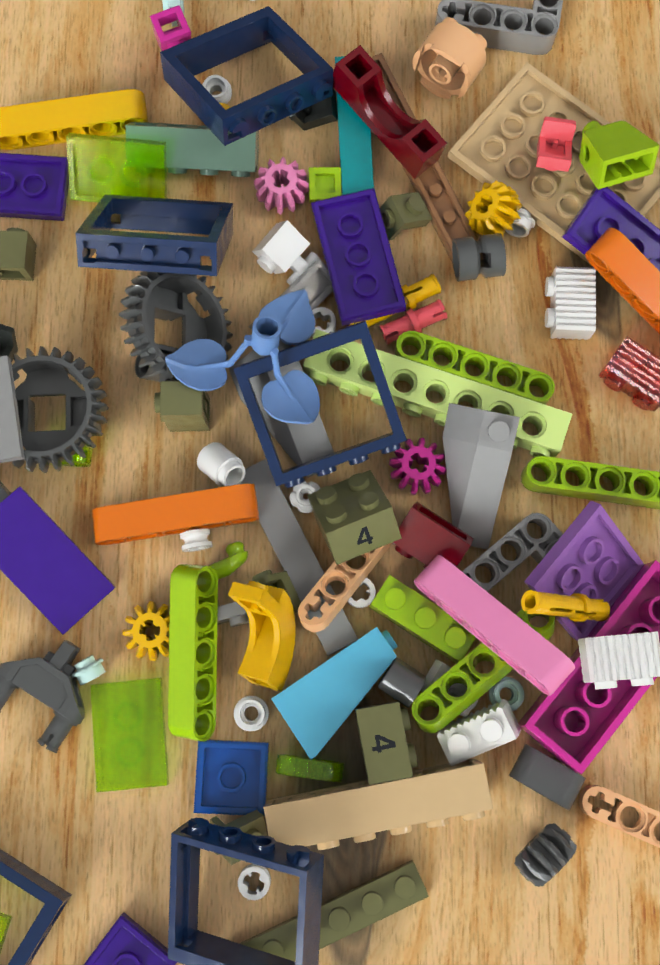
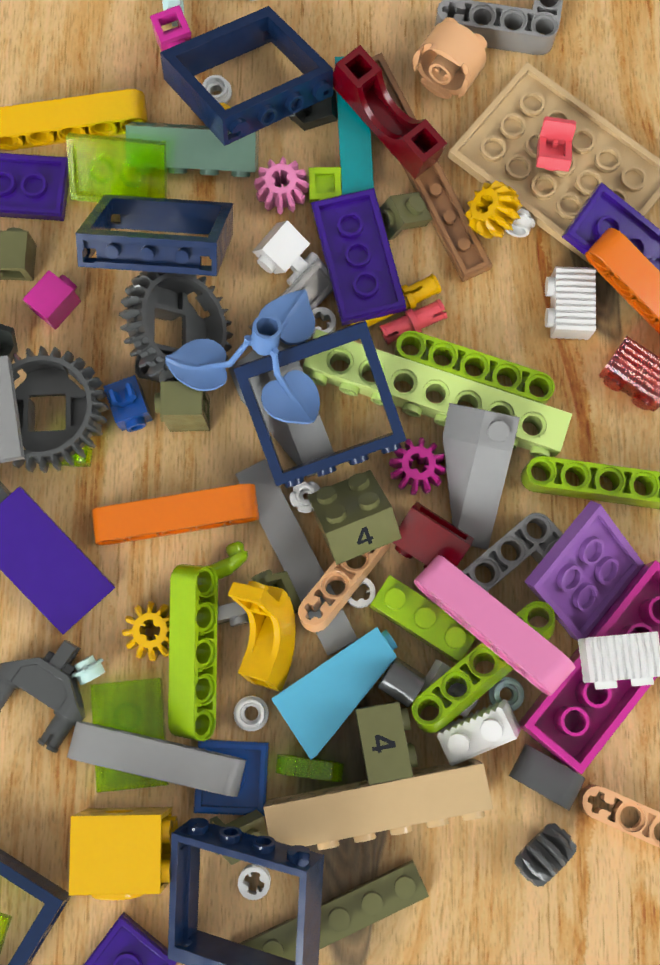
(52, 298): none -> dark pink brick
(120, 852): none -> yellow brick
(128, 404): none -> blue brick
(156, 758): none -> light grey beam
(195, 540): white bush -> none
(221, 465): white brick -> none
(467, 257): dark grey wheel -> none
(575, 607): yellow pin -> none
(616, 153): lime torso -> none

